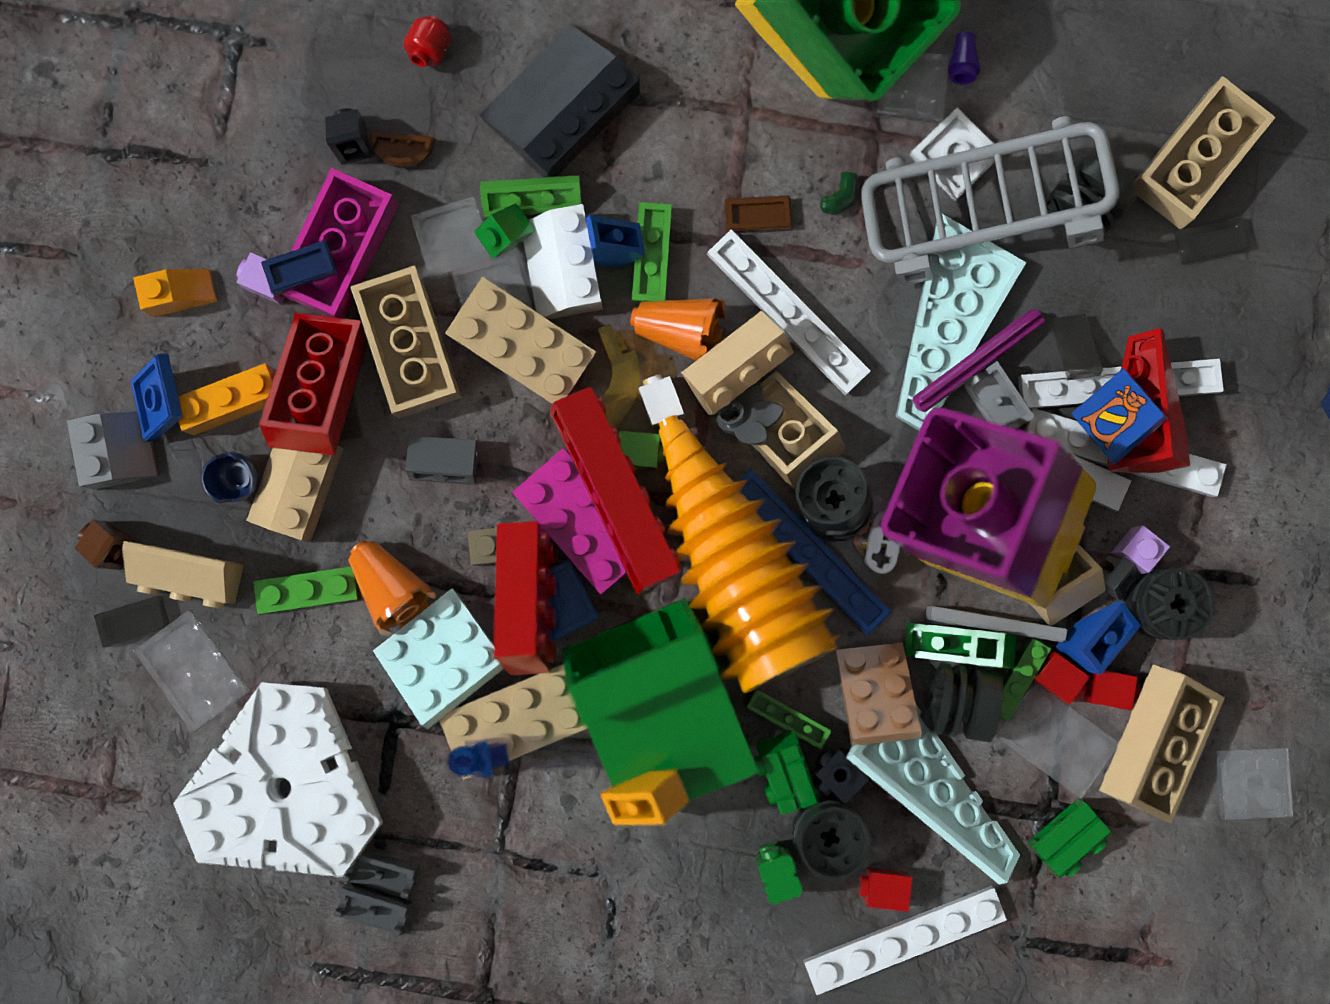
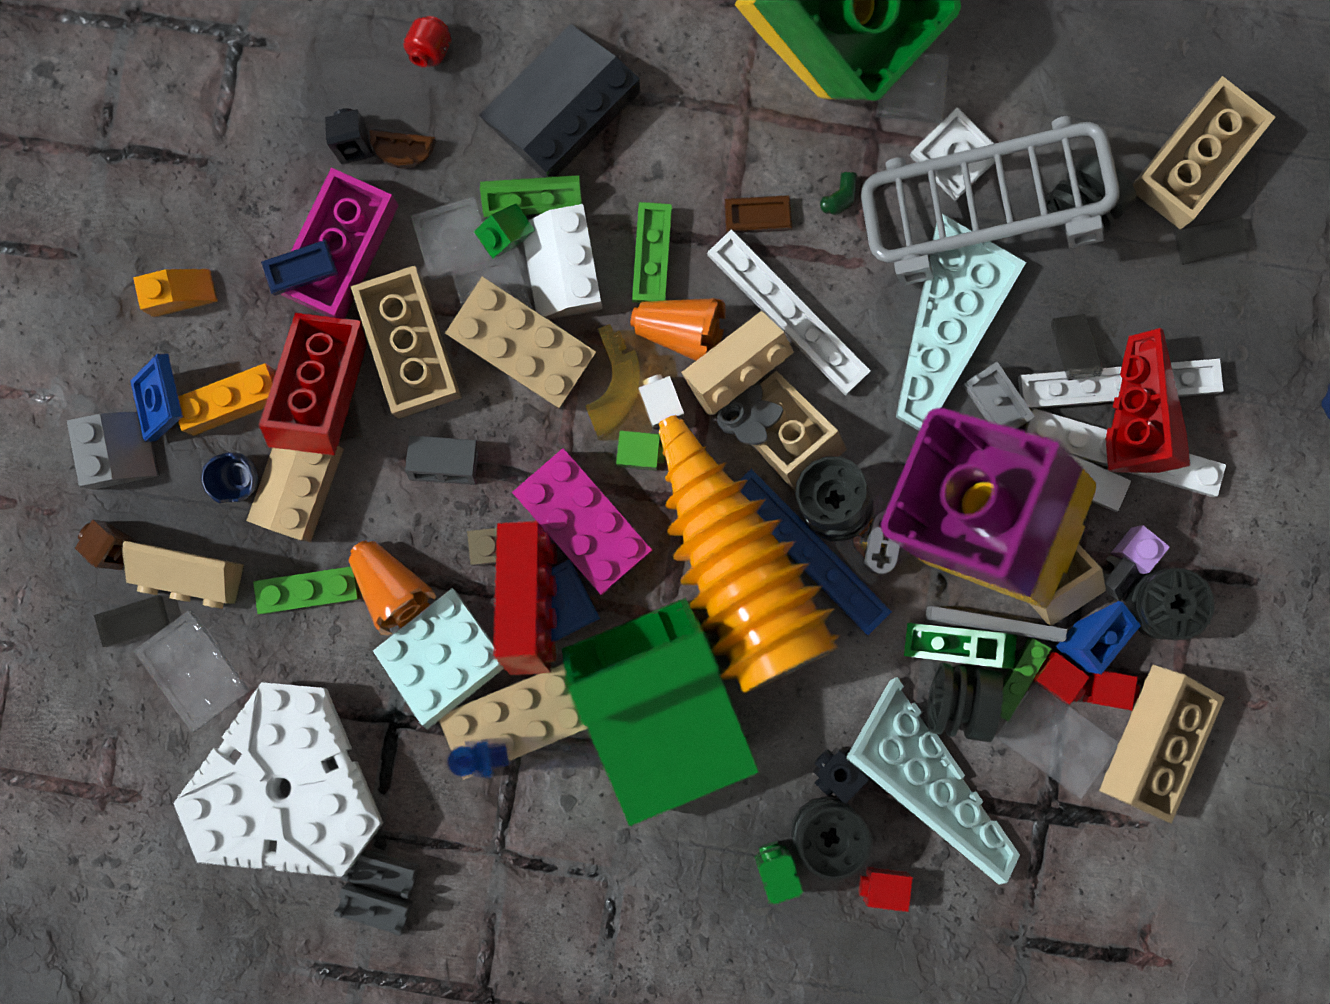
(252, 278): lavender brick -> none
(614, 241): blue slope -> none
(614, 489): red brick -> none
(646, 799): light orange slope -> none
(786, 772): green brick -> none
(788, 718): bright green piece -> none
(878, 694): medium nougat plate -> none
(904, 940): white plate -> none
(964, 60): dark purple cone -> none
(978, 360): magenta axle -> none
(1070, 839): green brick -> none
(1119, 416): blue tile -> none
(1254, 783): clear plate -> none

